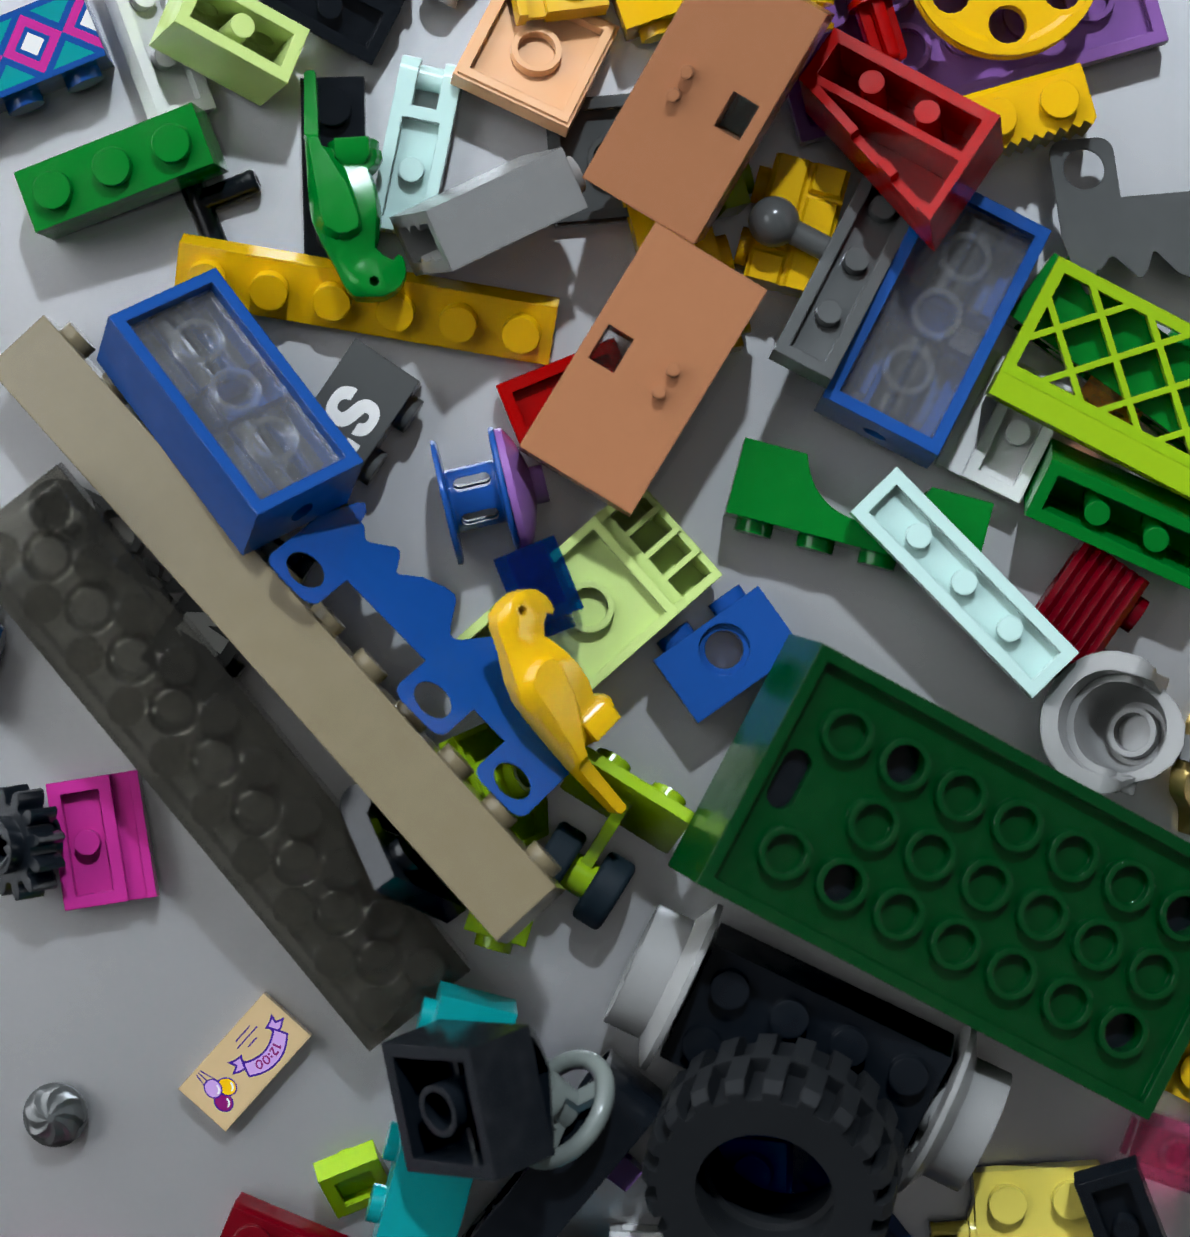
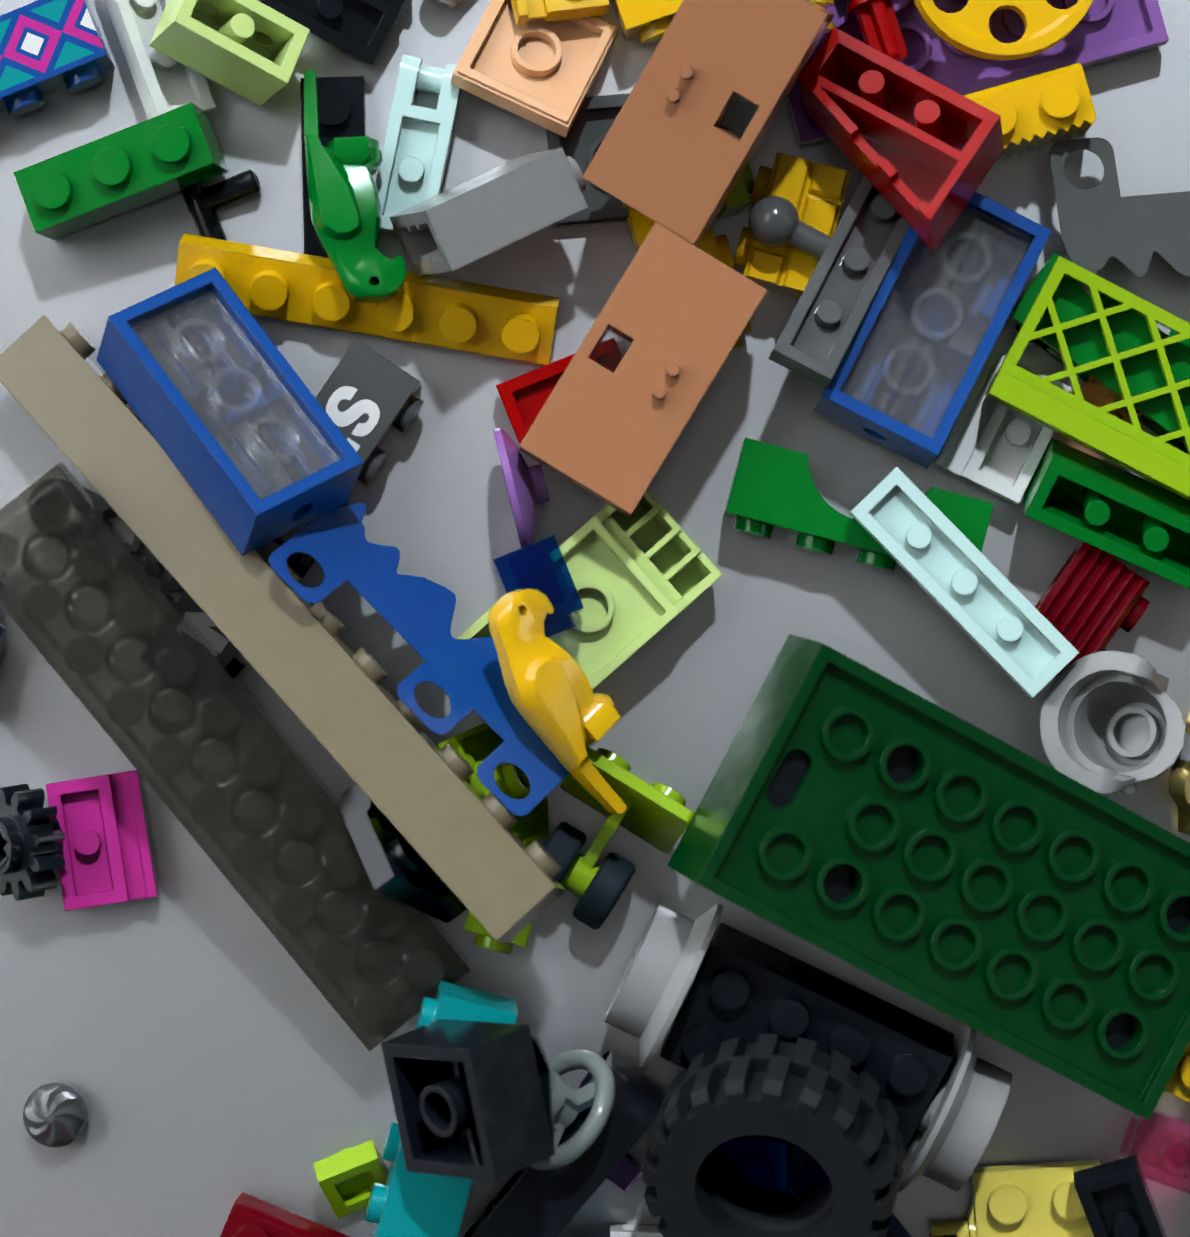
(245, 1061): tan tile -> none
(474, 496): blue piece -> none
(699, 683): blue brick -> none

